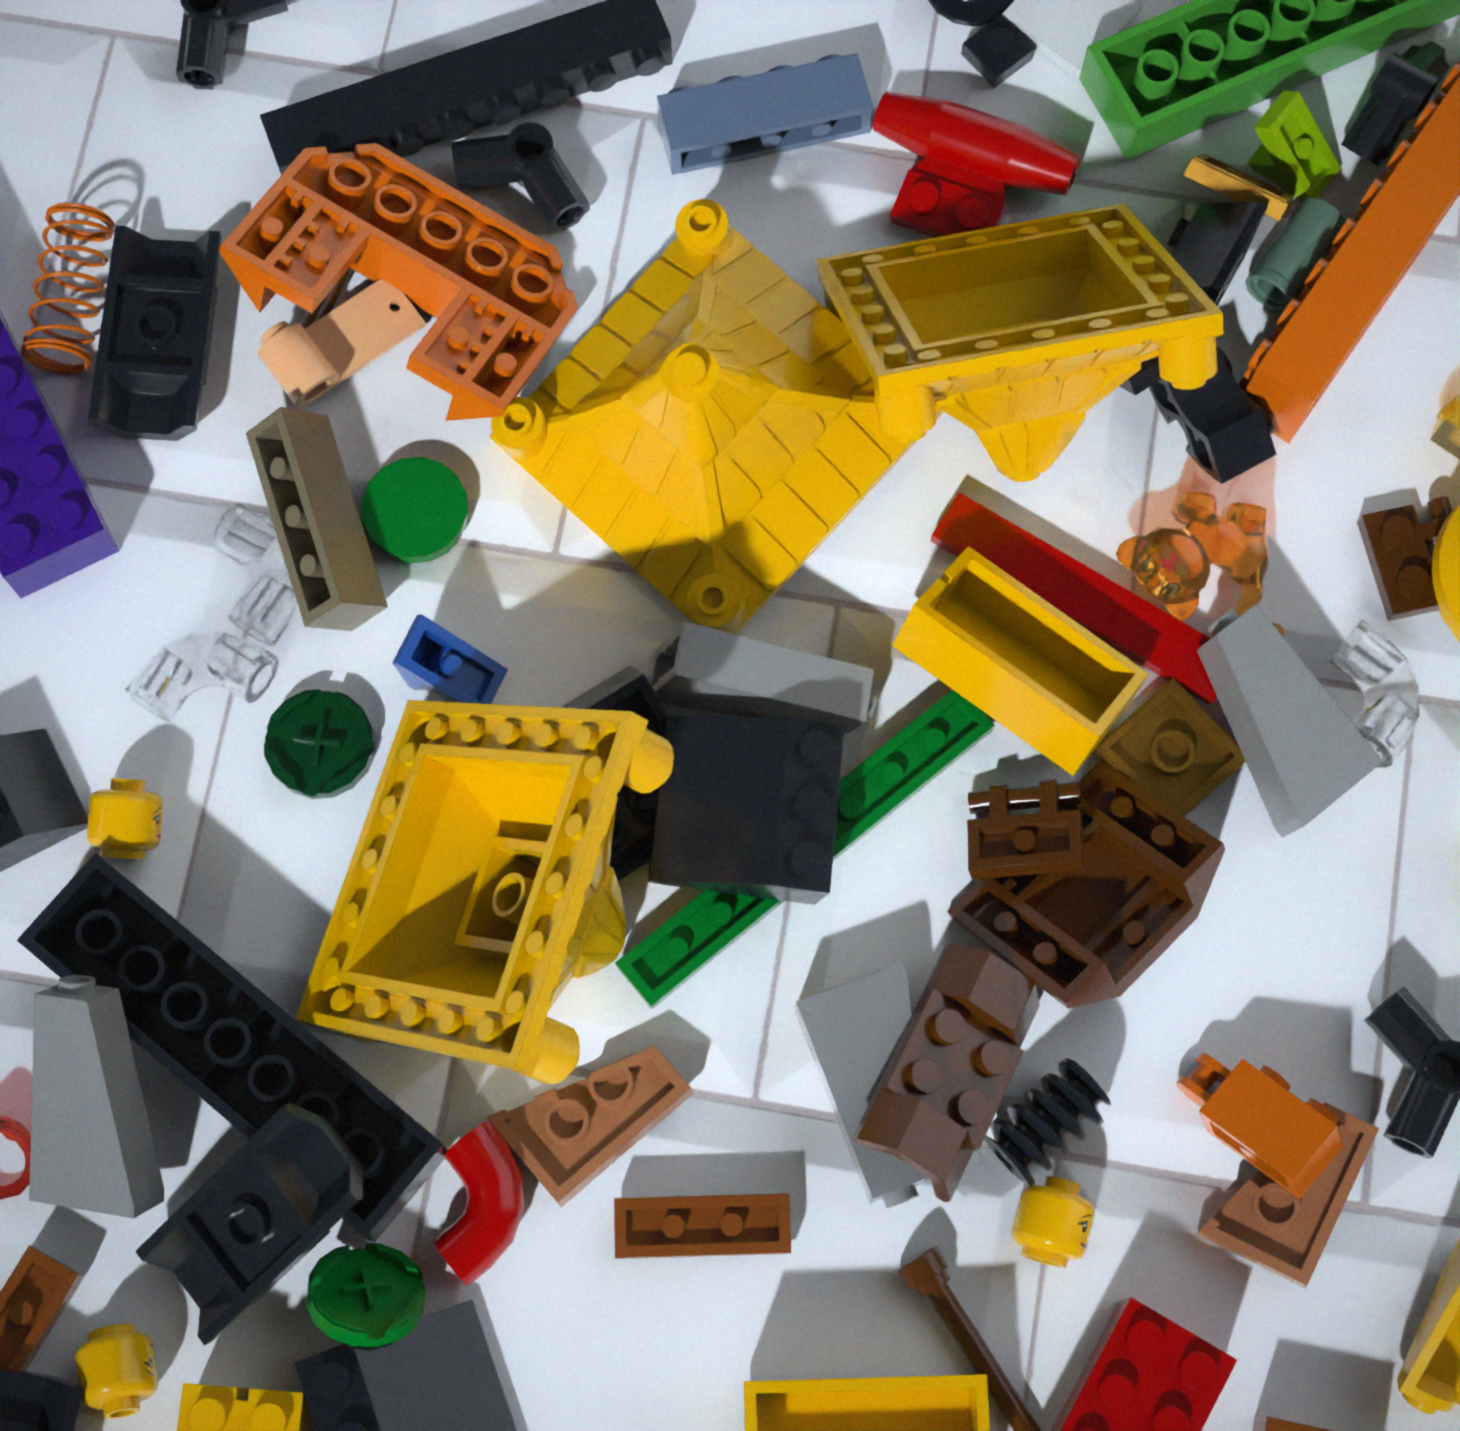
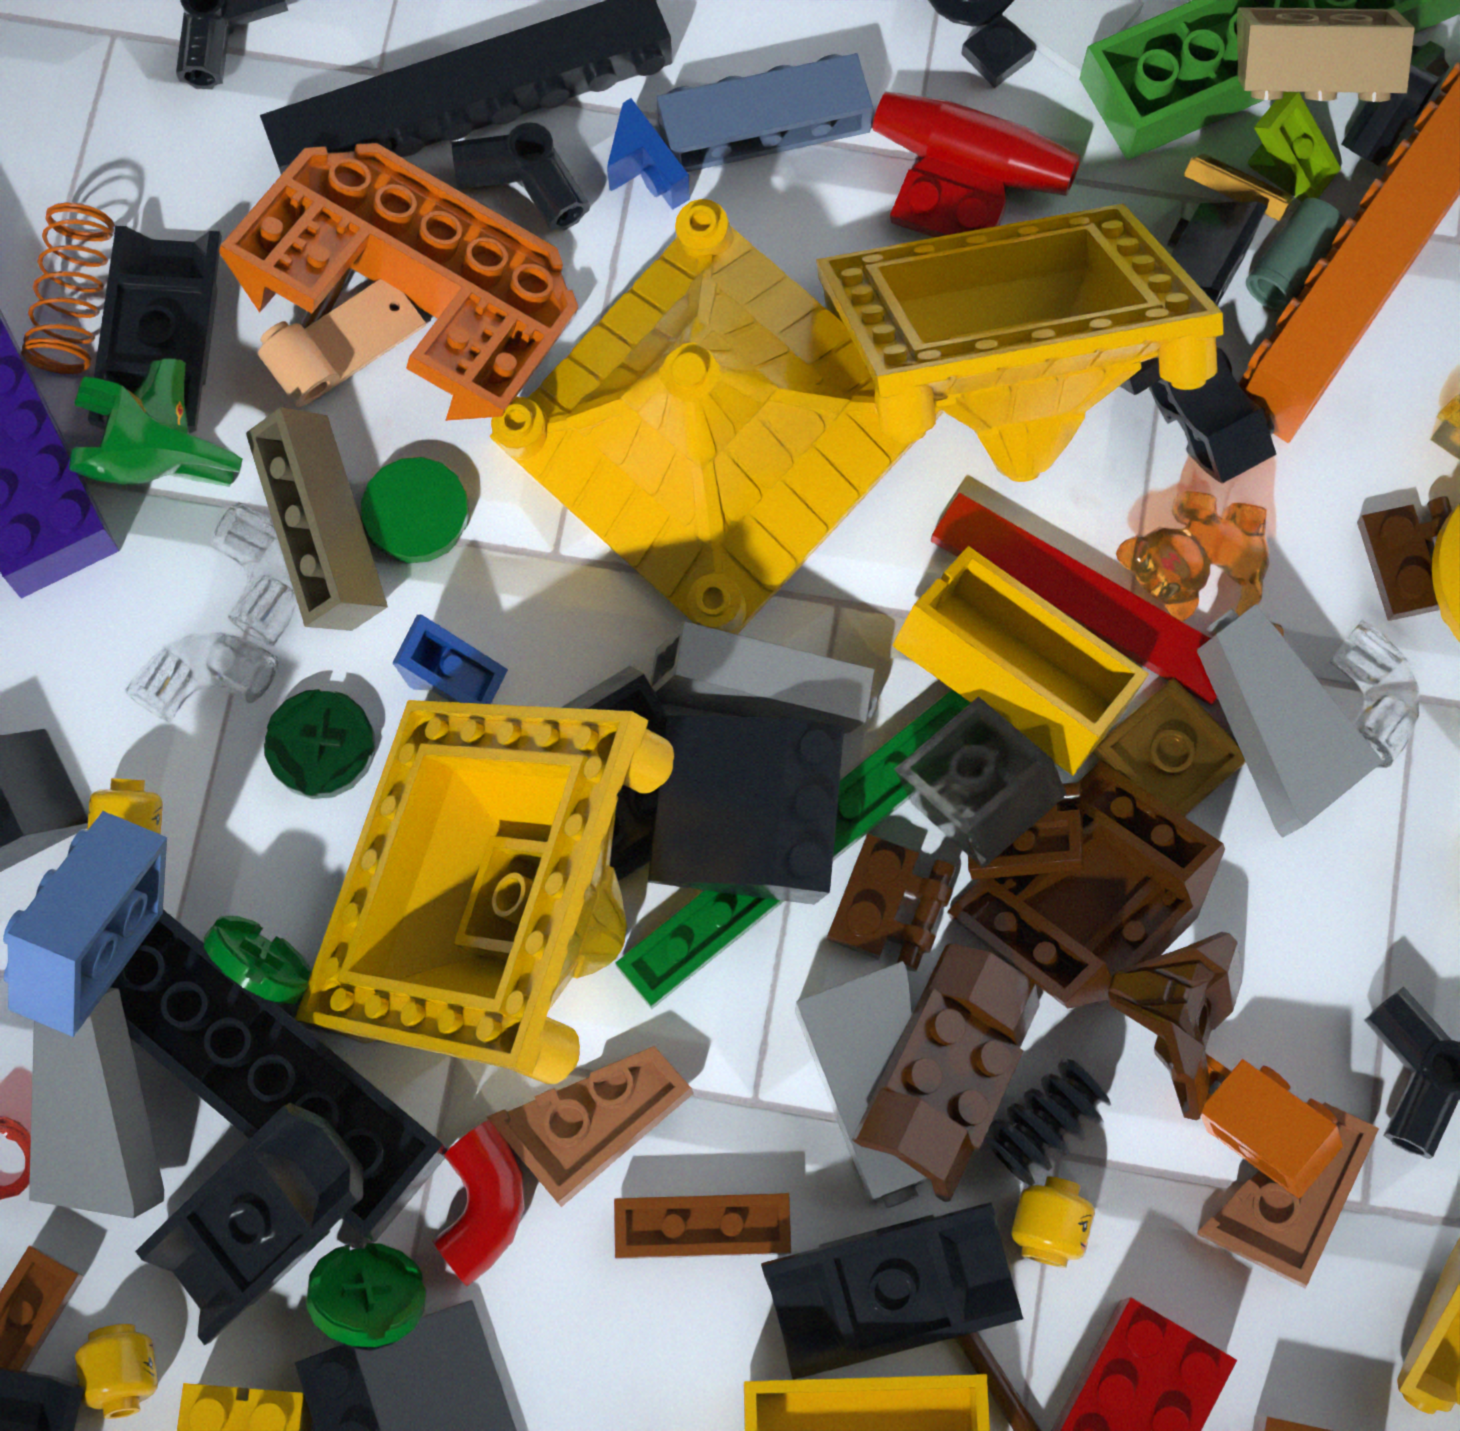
(85, 923): none -> medium blue brick
(148, 433): none -> green piece
(254, 962): none -> green tile
(642, 151): none -> blue slope
(874, 897): none -> reddish brown plate
(892, 1290): none -> black piece
(981, 782): none -> clear smoke brick
(1182, 1001): none -> reddish brown piece
(1323, 52): none -> tan slope

